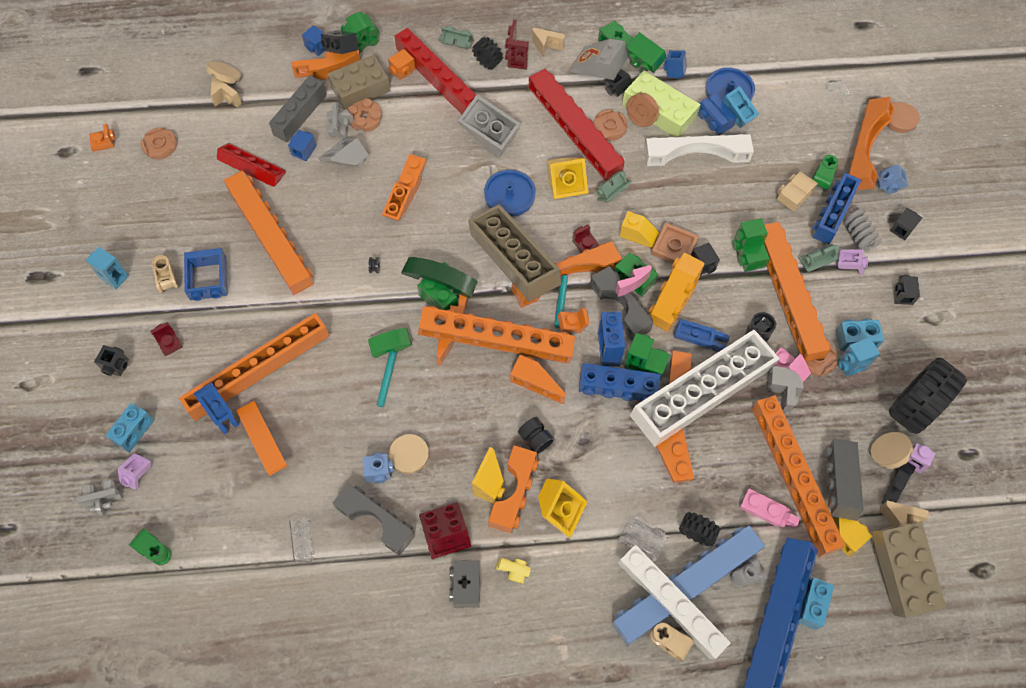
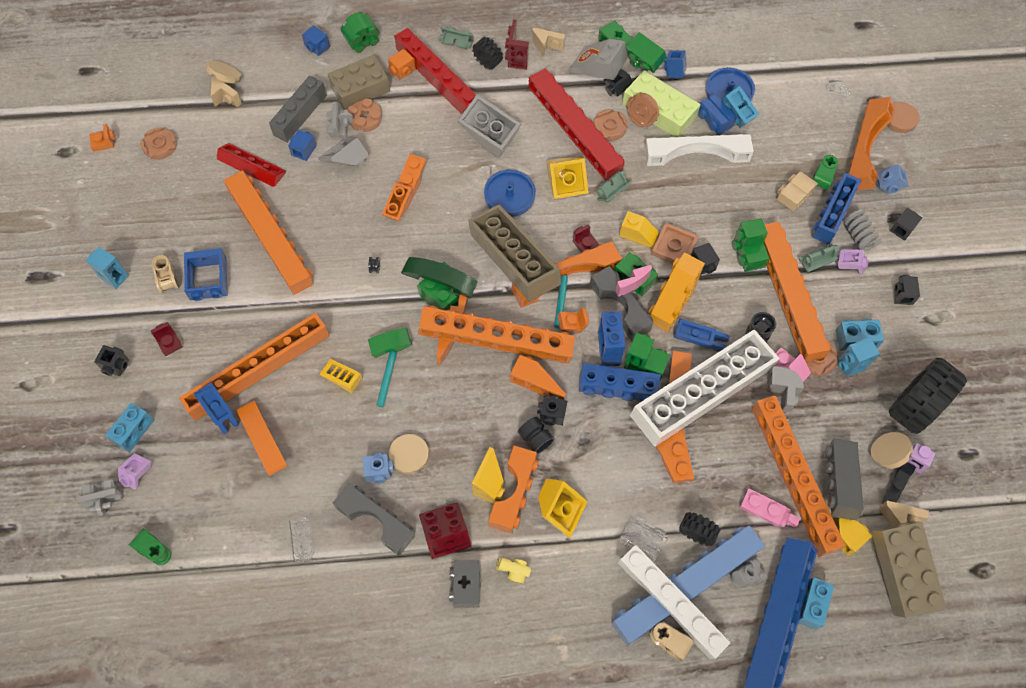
(321, 67): orange slope -> none
(339, 42): black brick -> none
(351, 385): none -> yellow slope
(552, 410): none -> black brick

